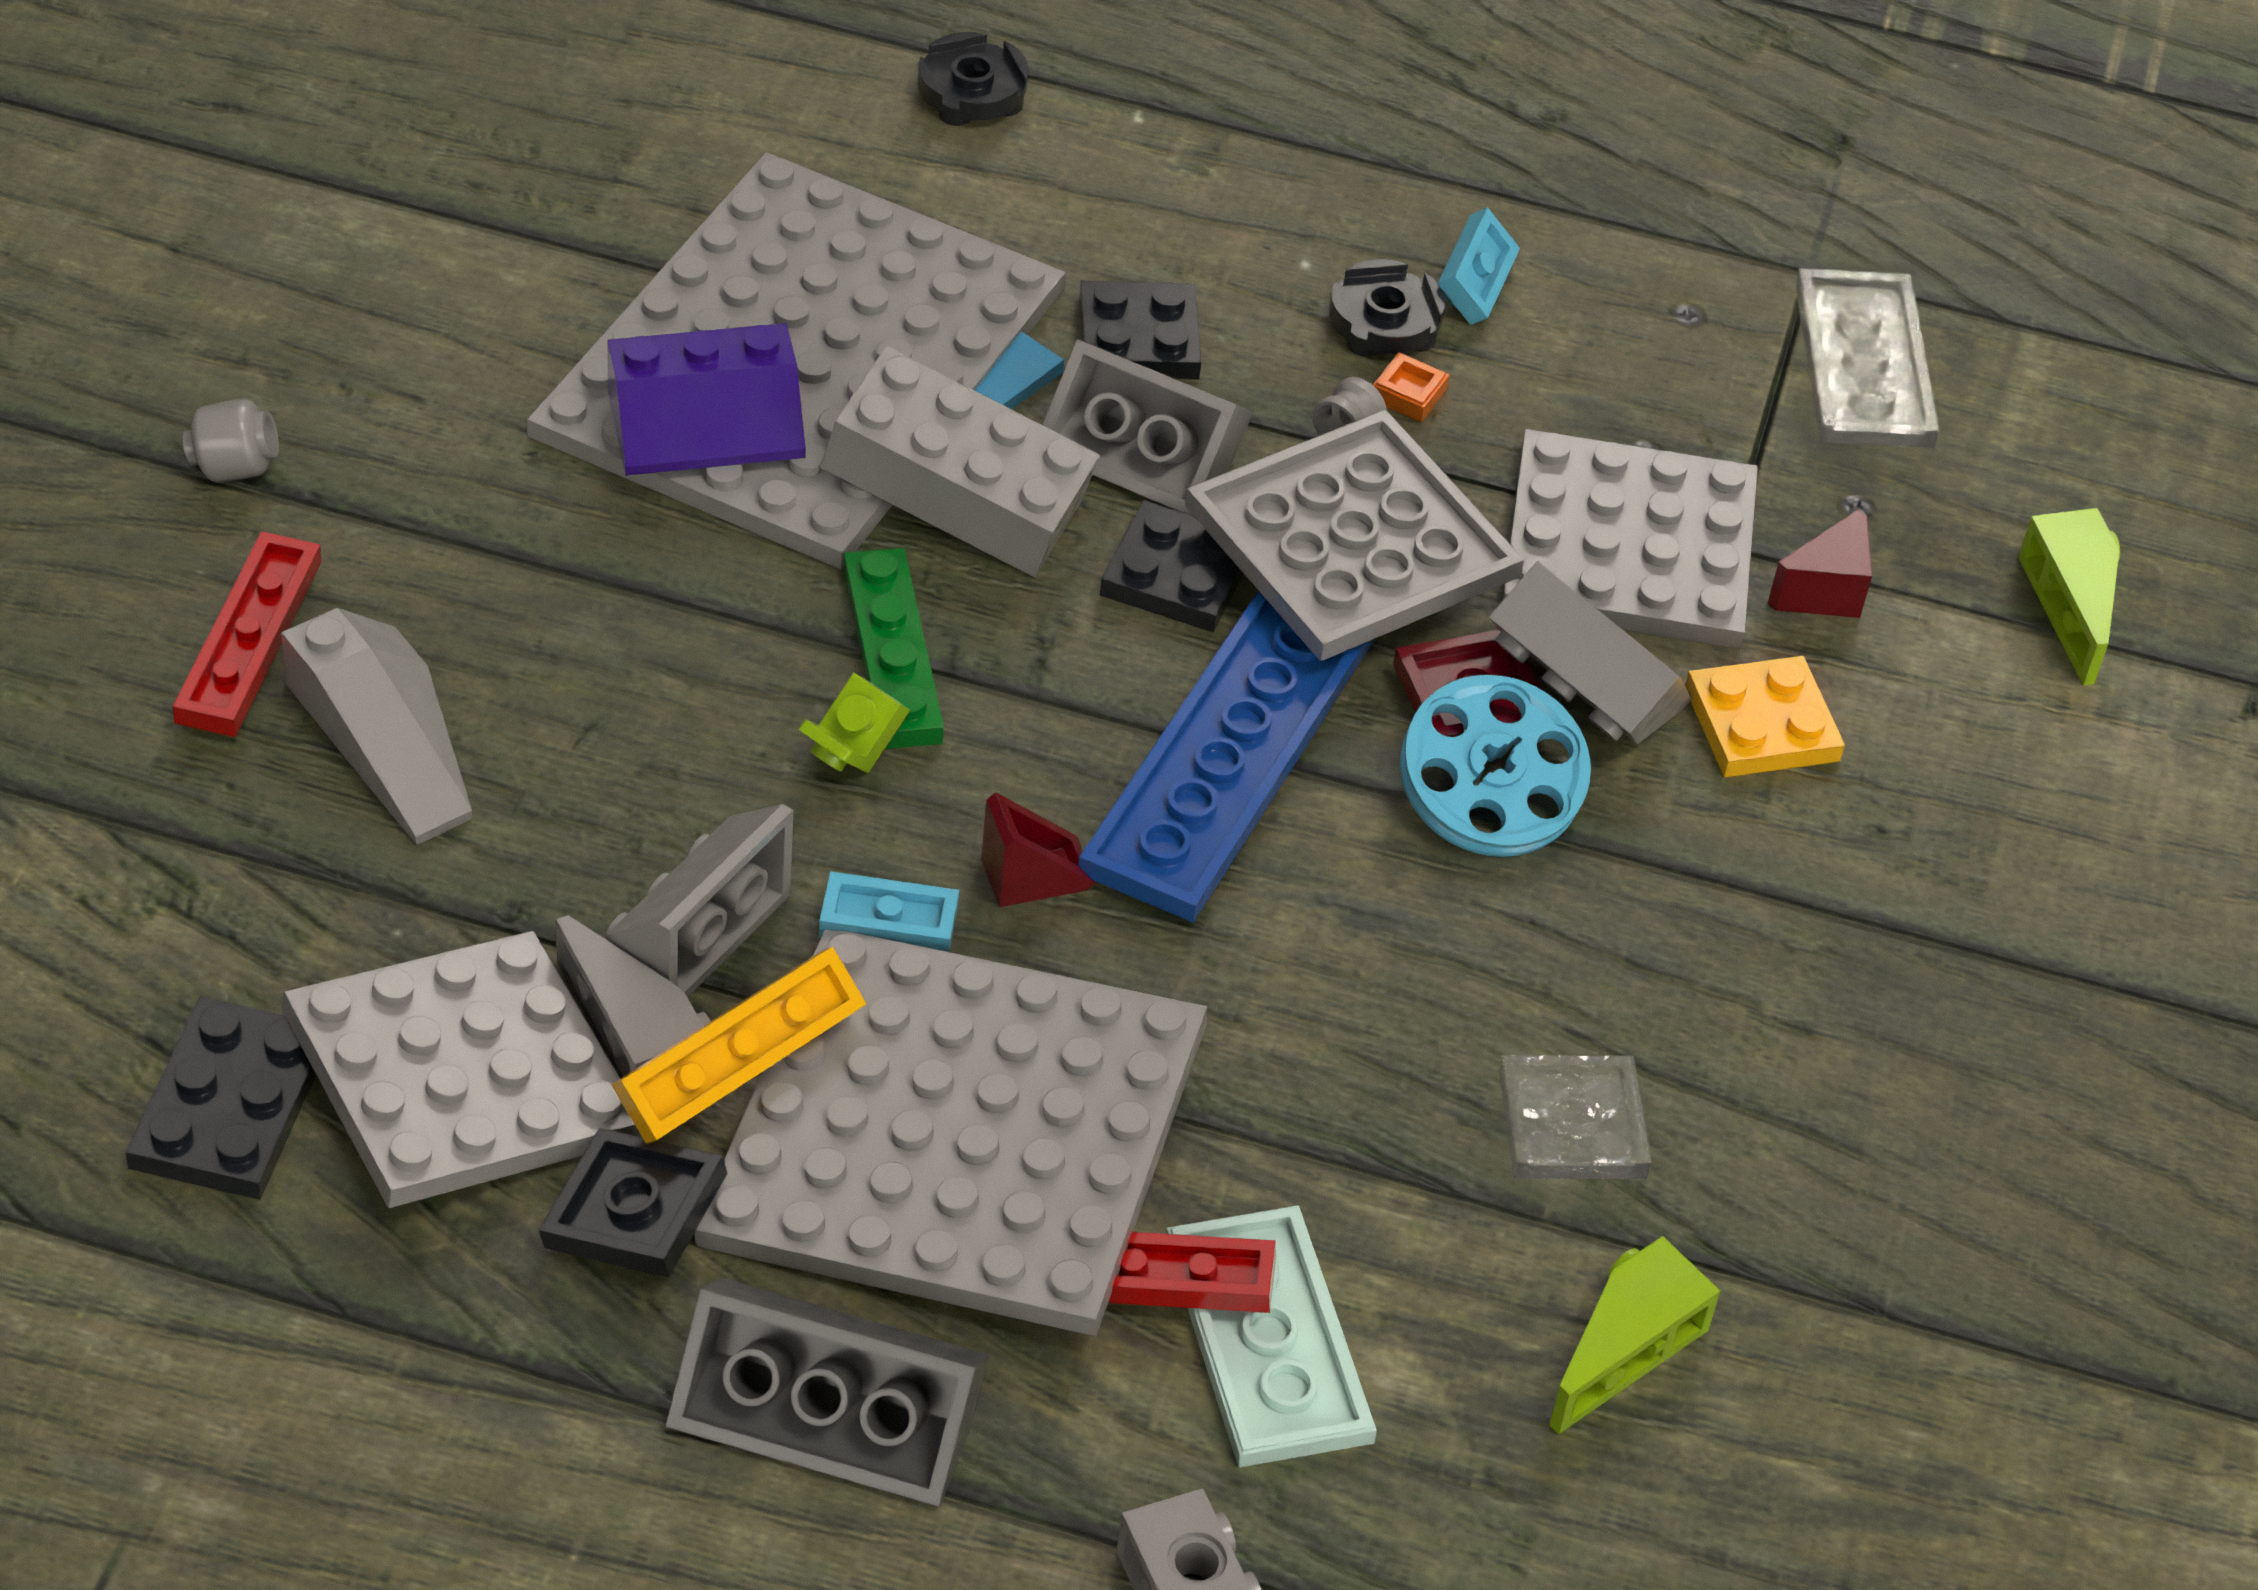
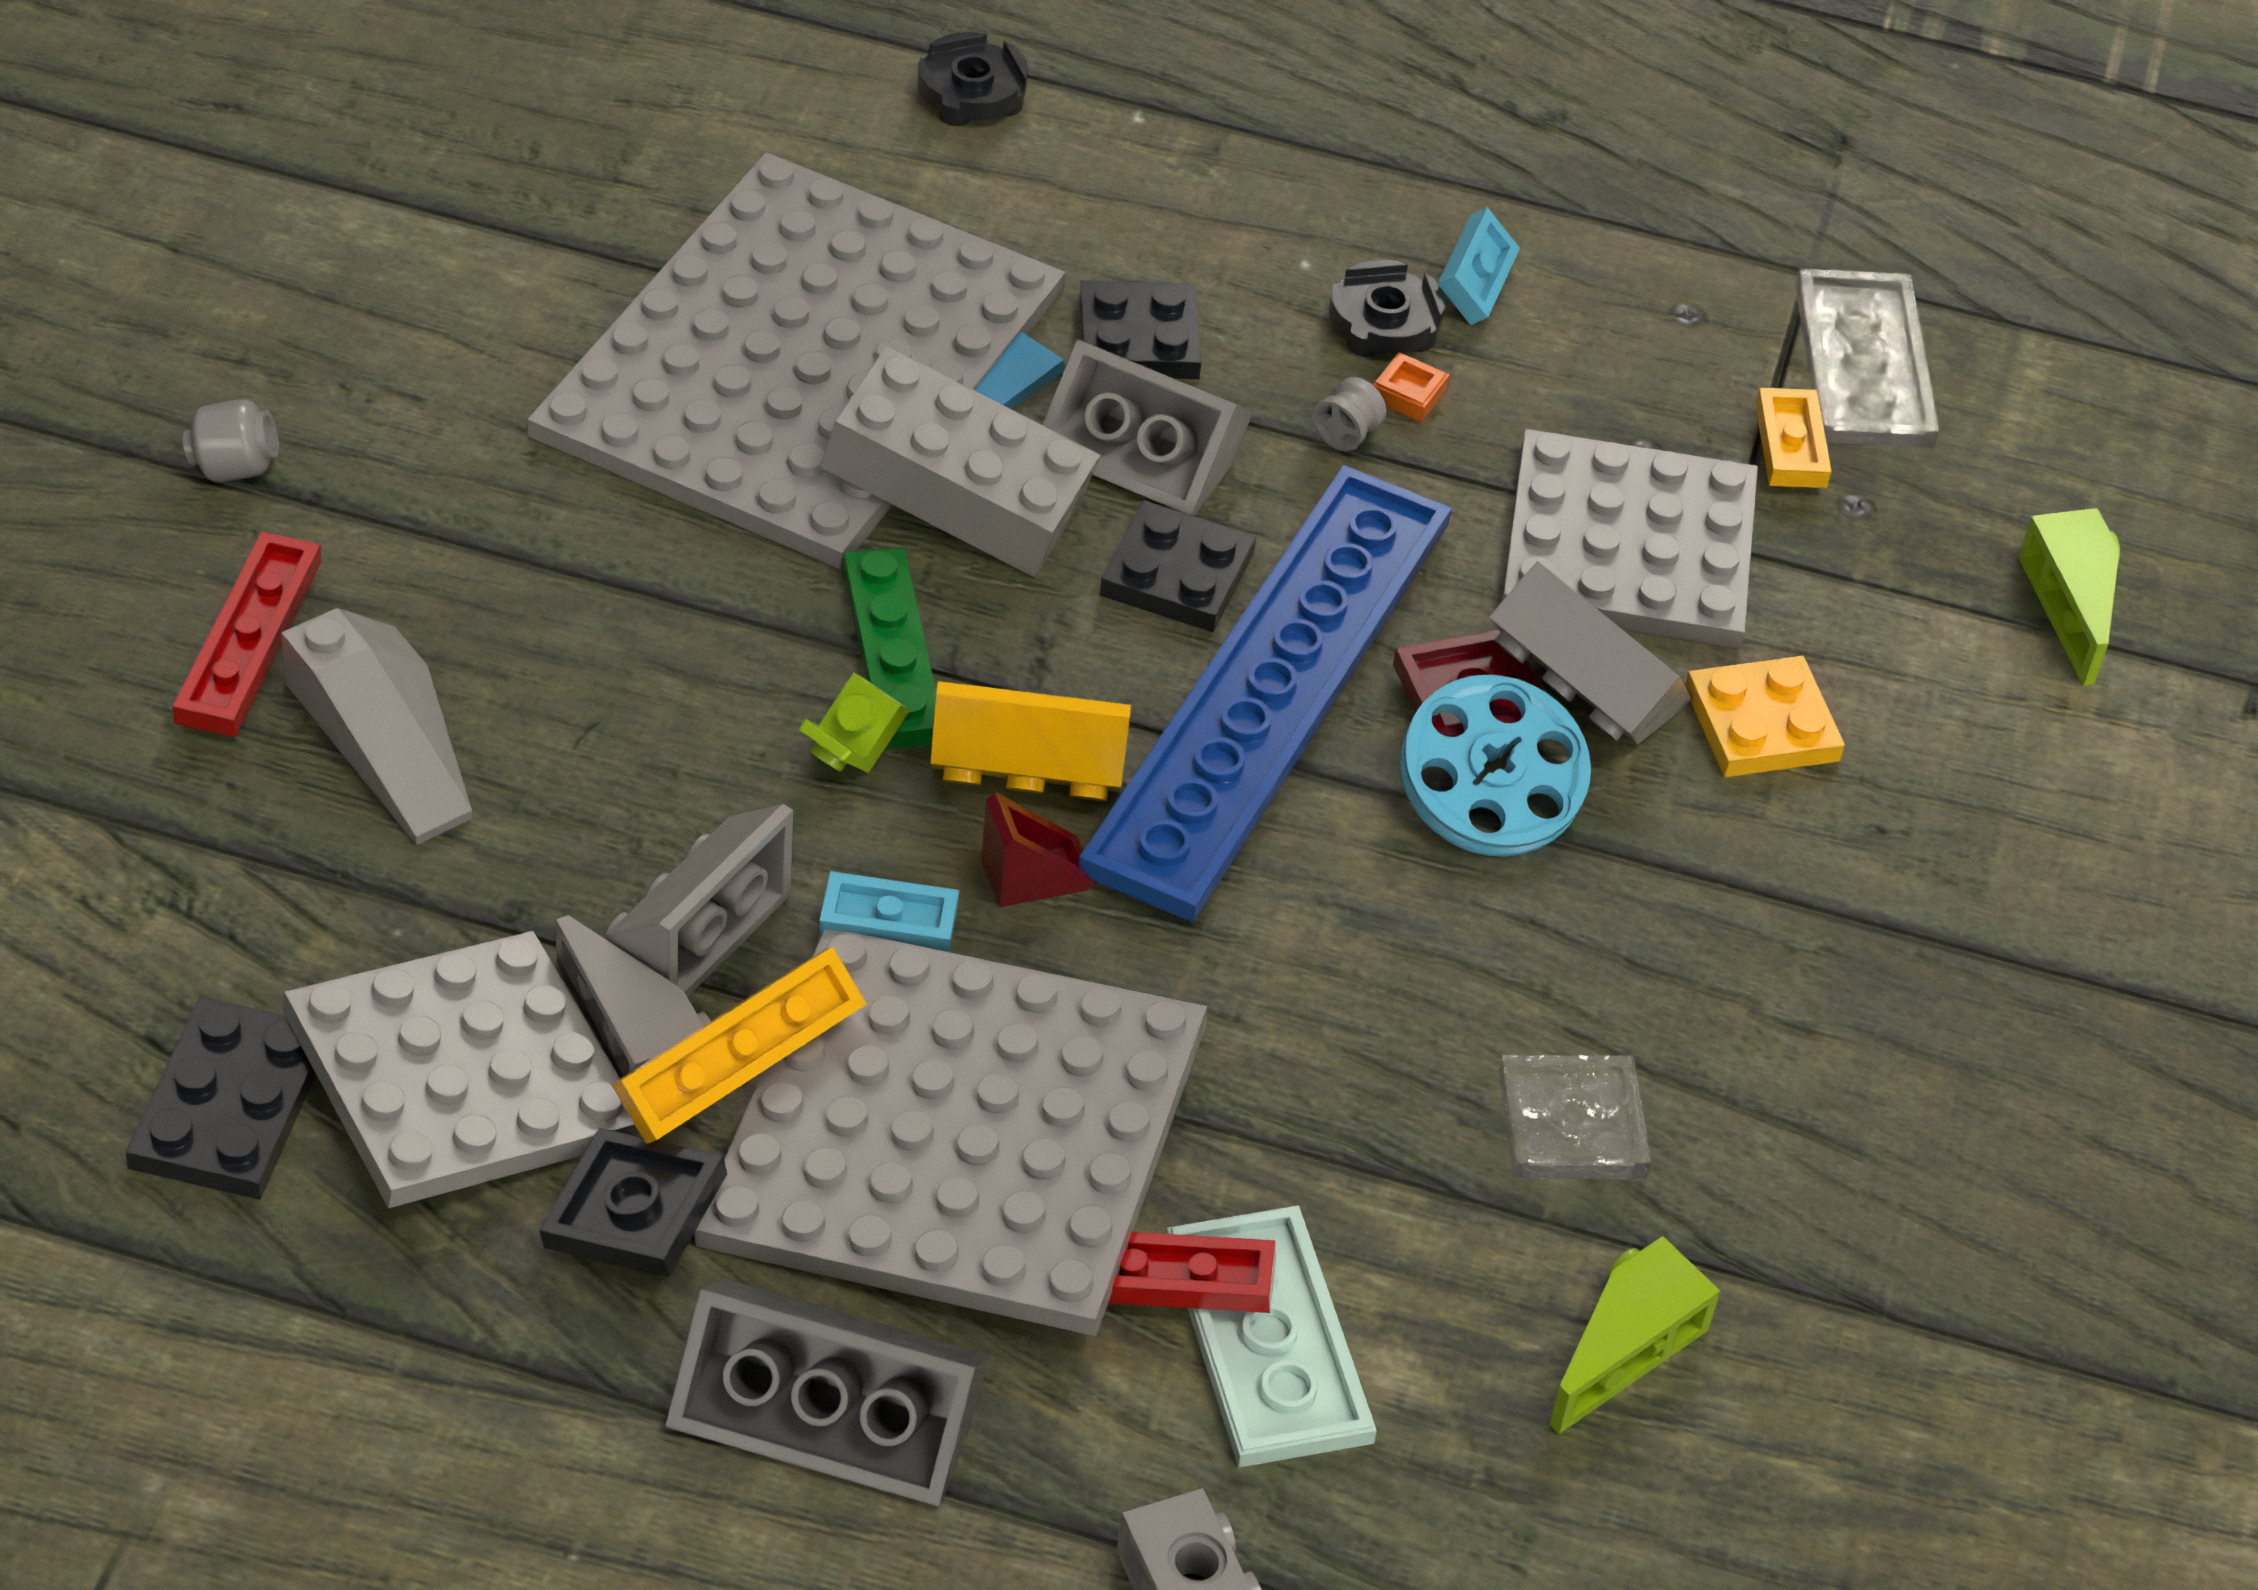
(705, 398): dark purple slope -> none
(1029, 740): none -> yellow slope
(1353, 534): light grey plate -> none
(1793, 438): none -> yellow plate
(1827, 573): dark red slope -> none

